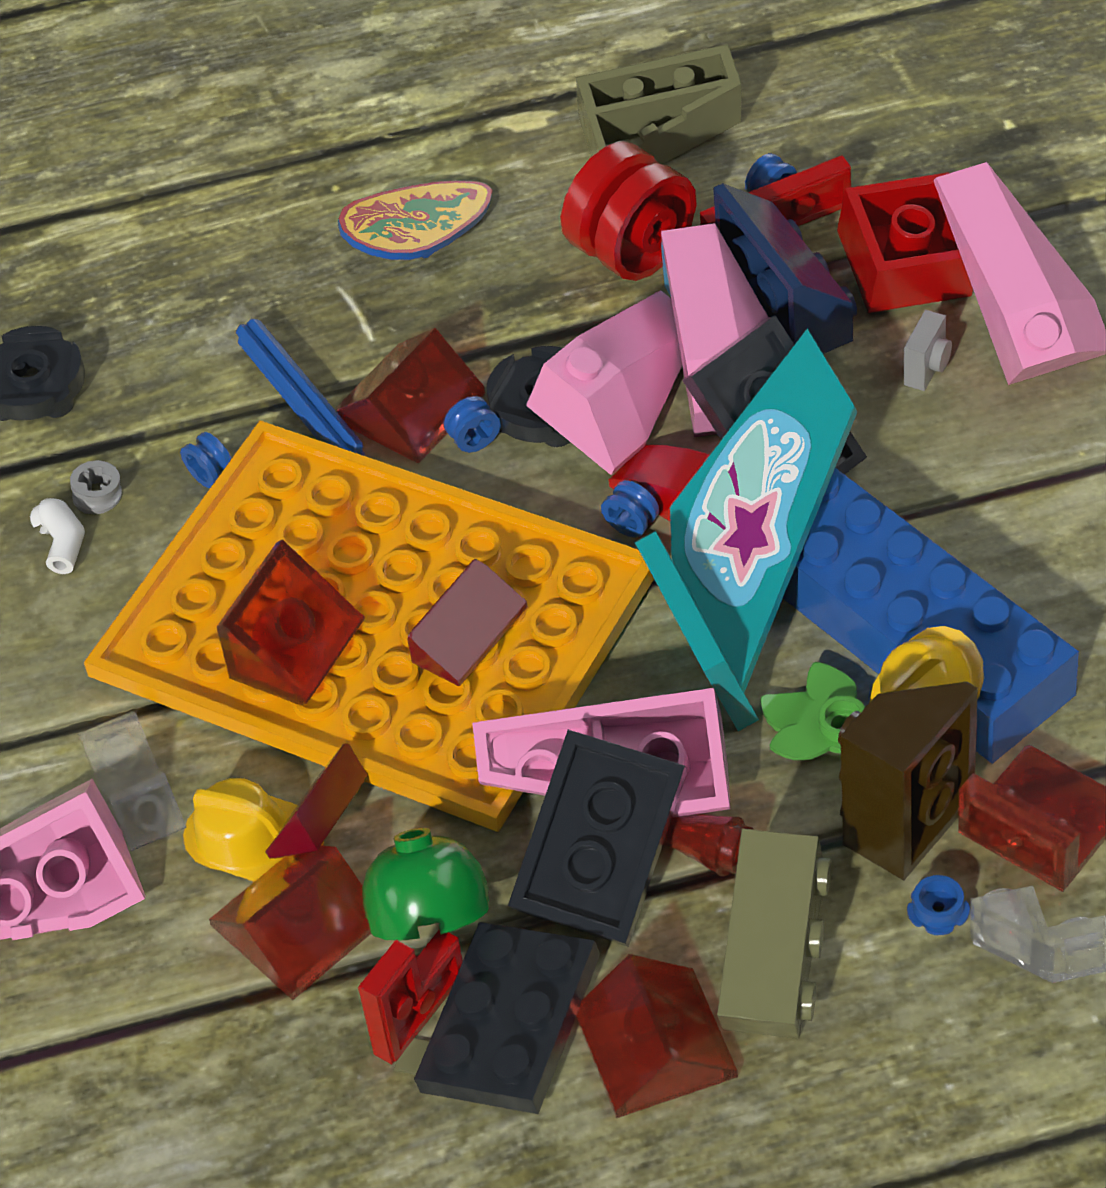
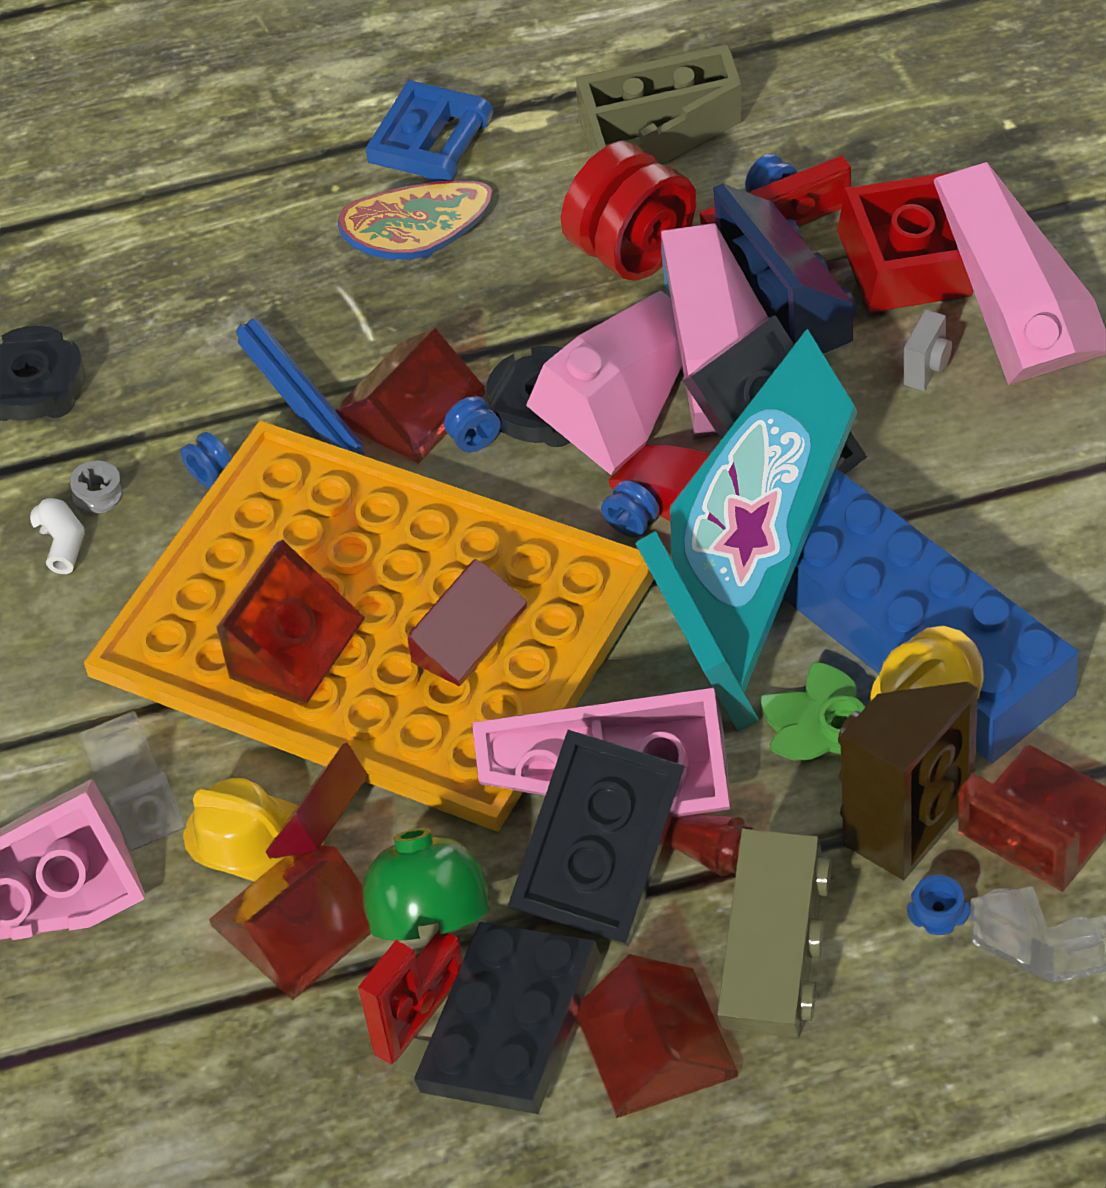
(415, 124): none -> blue plate

